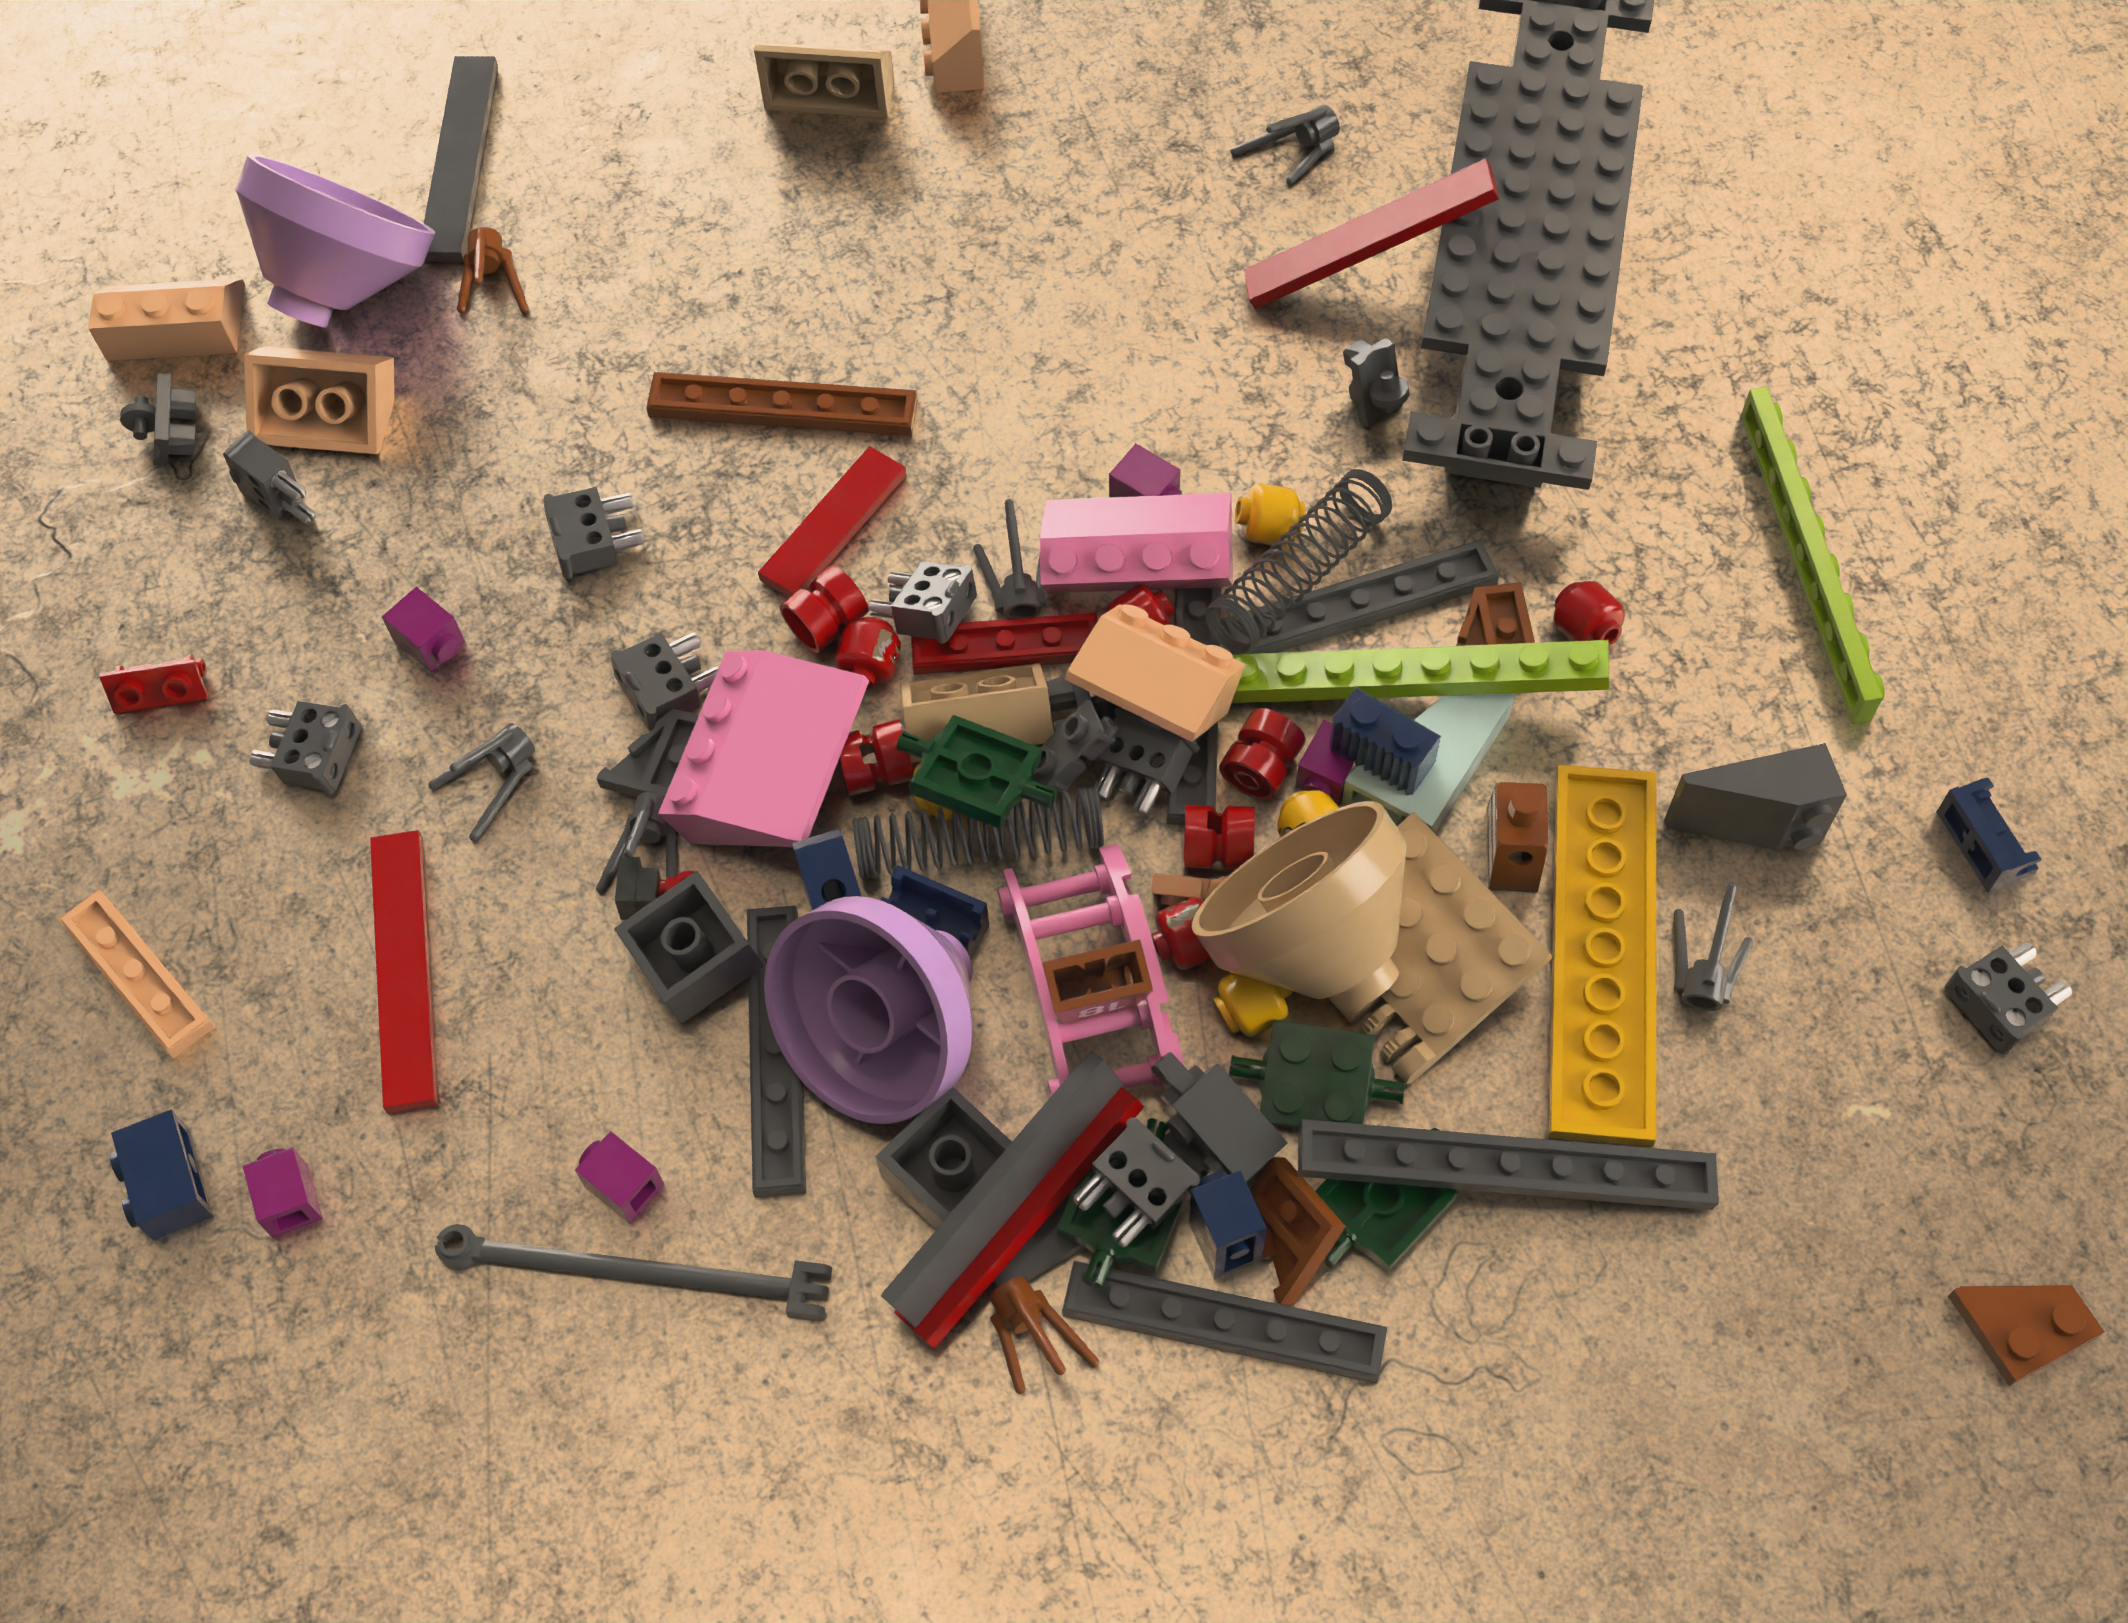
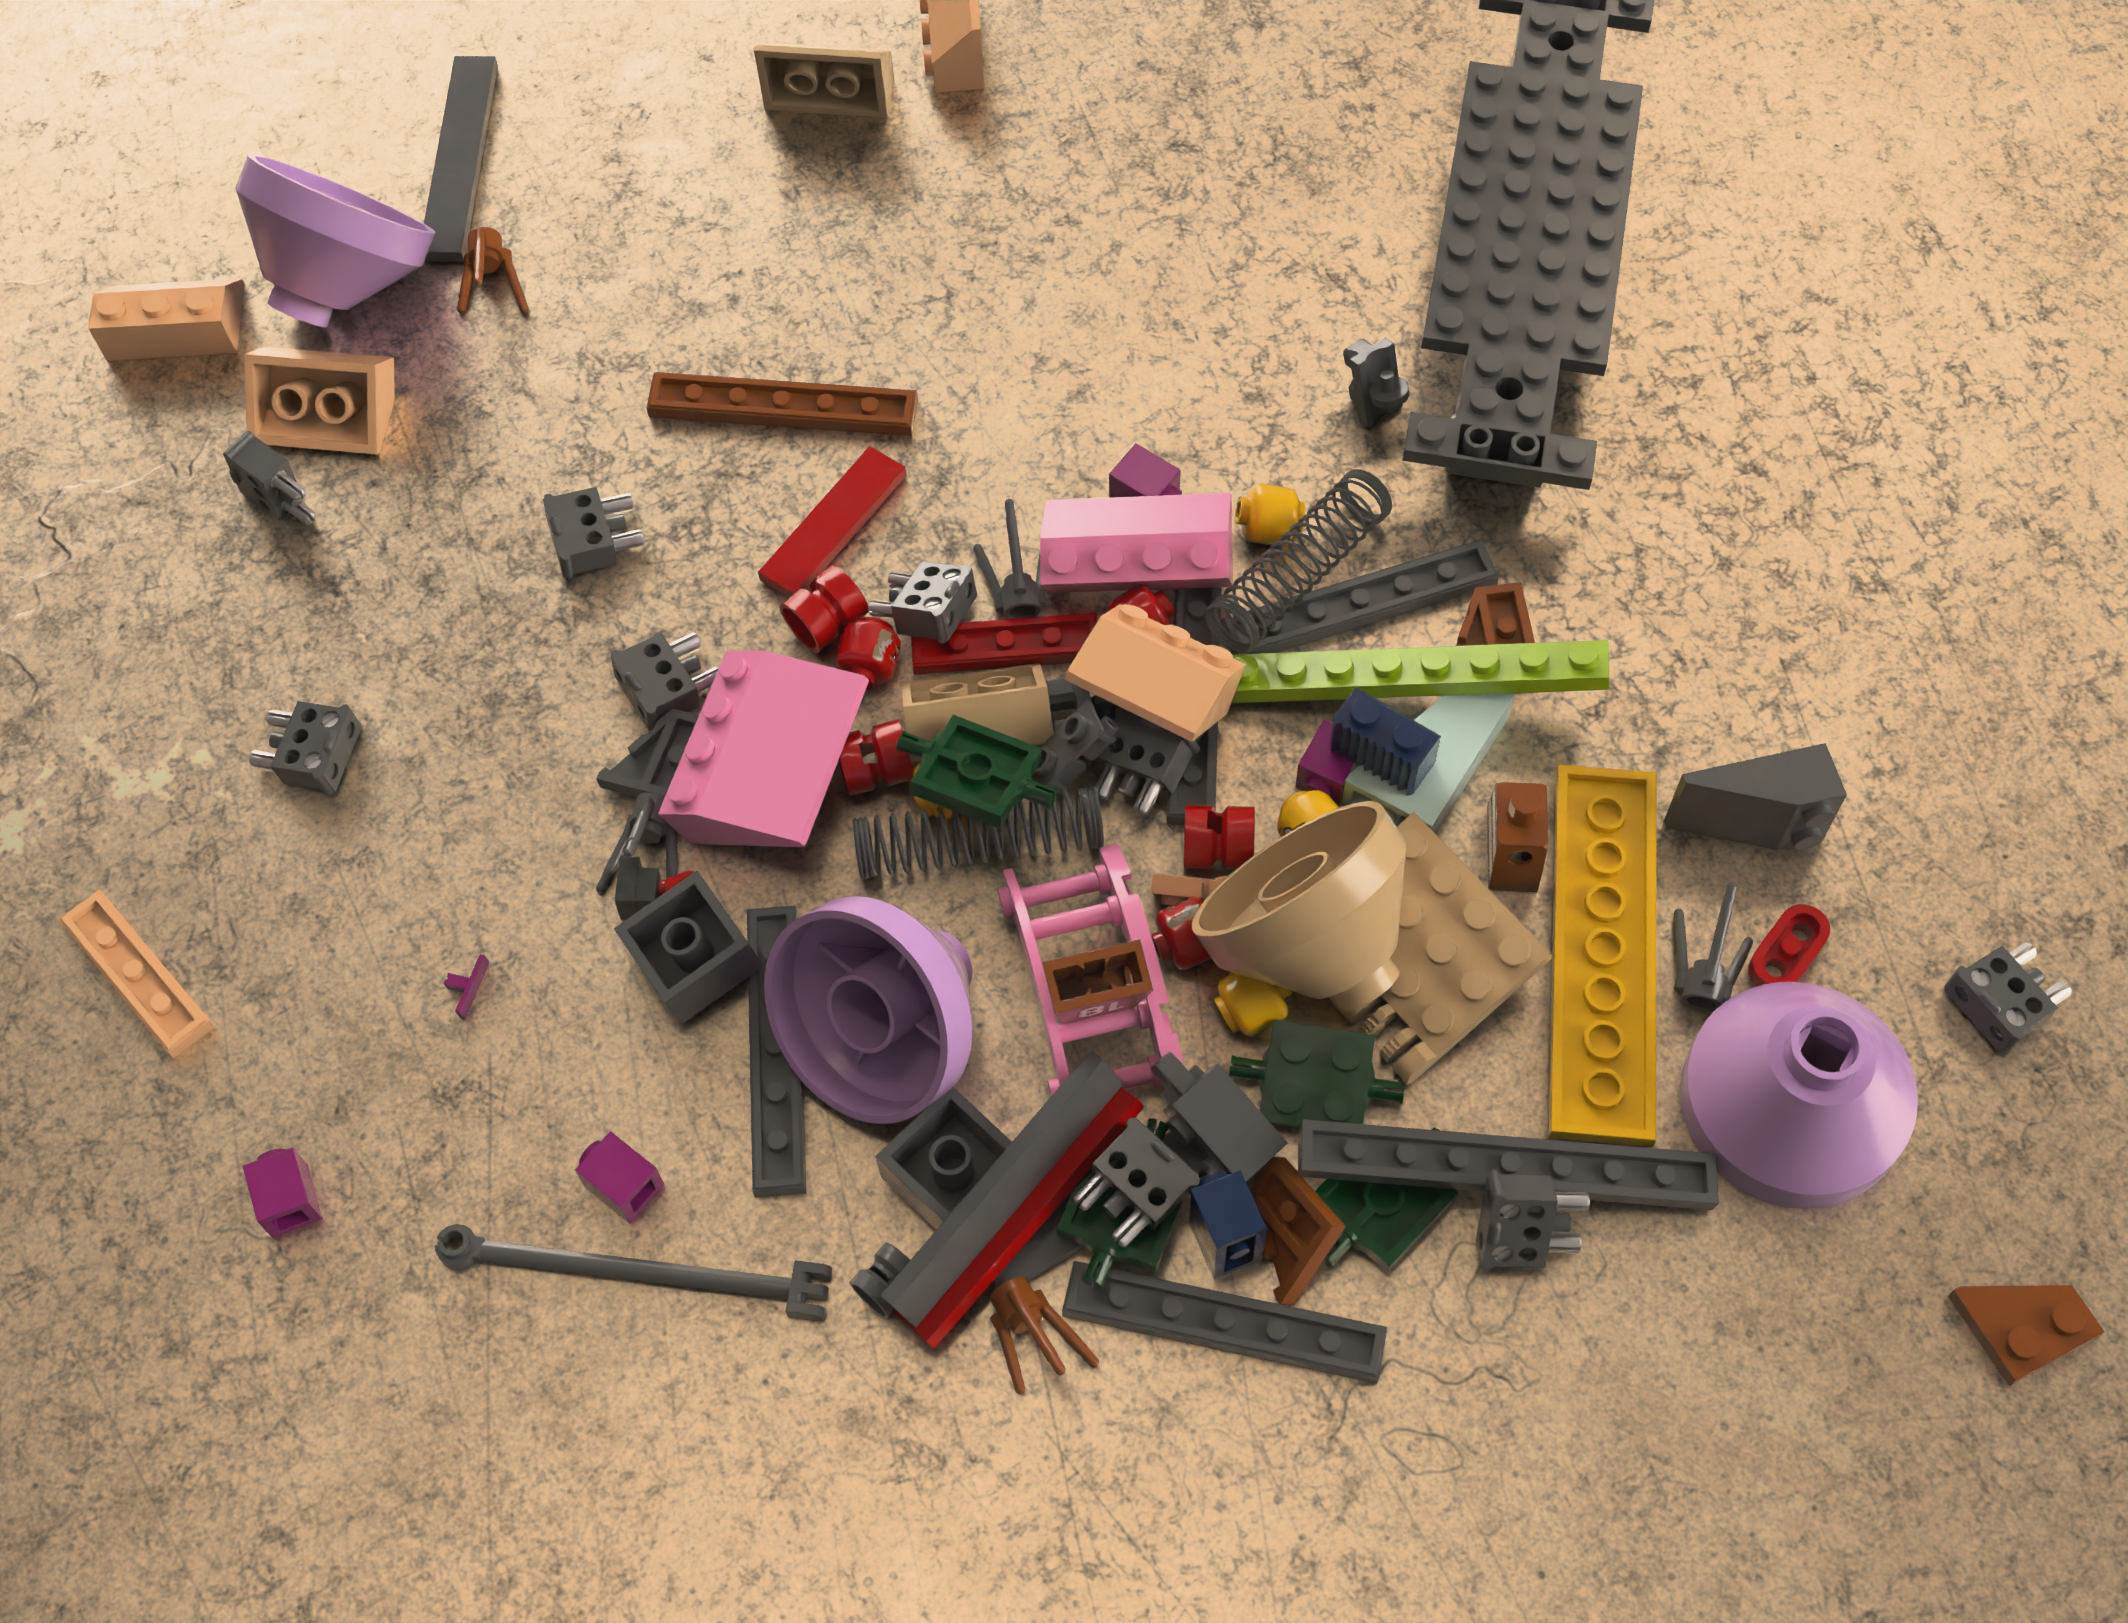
(155, 685): red hinge -> none
(159, 1175): dark blue brick -> none
(170, 403): dark grey hips -> none
(403, 973): red tile -> none
(423, 629): magenta brick -> none
(467, 985): none -> magenta piece
(504, 751): dark grey plant -> none
(825, 868): dark blue torso -> none
(873, 1281): none -> dark grey wheel
(940, 907): dark blue hinge -> none
(1262, 754): red wheel -> none
(1311, 128): dark grey plant -> none
(1371, 233): tile -> none
(1520, 1219): none -> dark grey piece
(1588, 613): red head -> none
(1786, 951): none -> red plate
(1798, 1094): none -> lavender cone
(1814, 564): lime plate -> none
(1985, 836): dark blue hinge -> none

